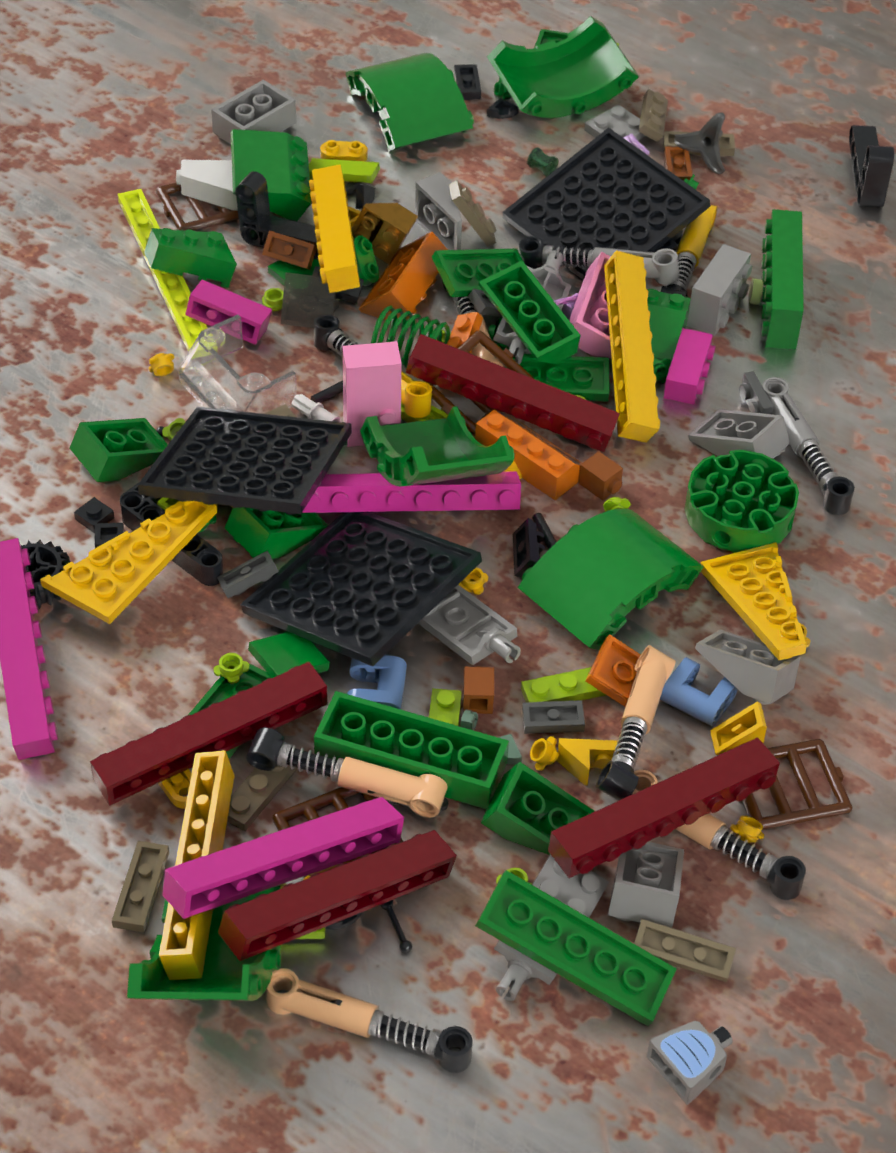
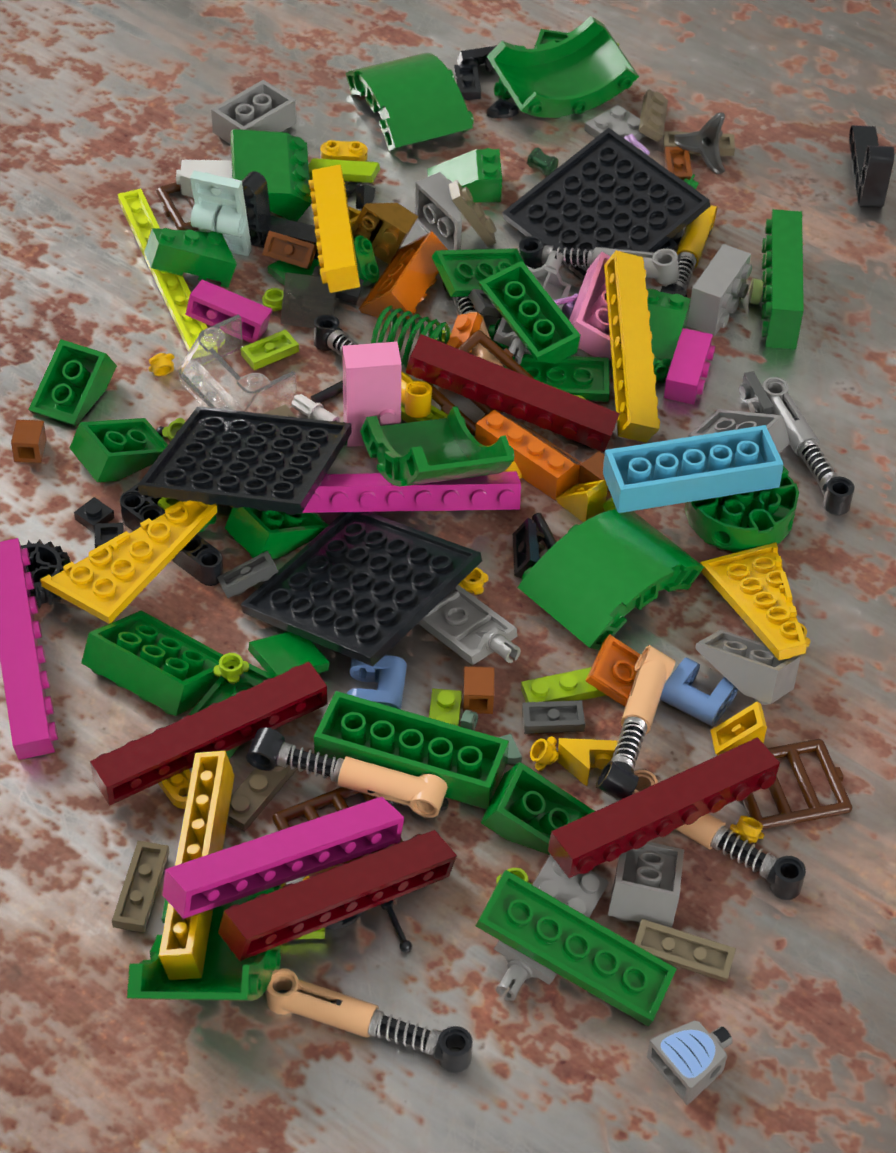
(28, 441): none -> dark orange brick
(72, 383): none -> green slope
(152, 661): none -> green slope
(221, 209): none -> light aqua plate
(269, 349): none -> lime plate
(476, 56): none -> black plate
(477, 171): none -> green slope
(584, 499): none -> yellow slope
(692, 468): none -> medium azure brick

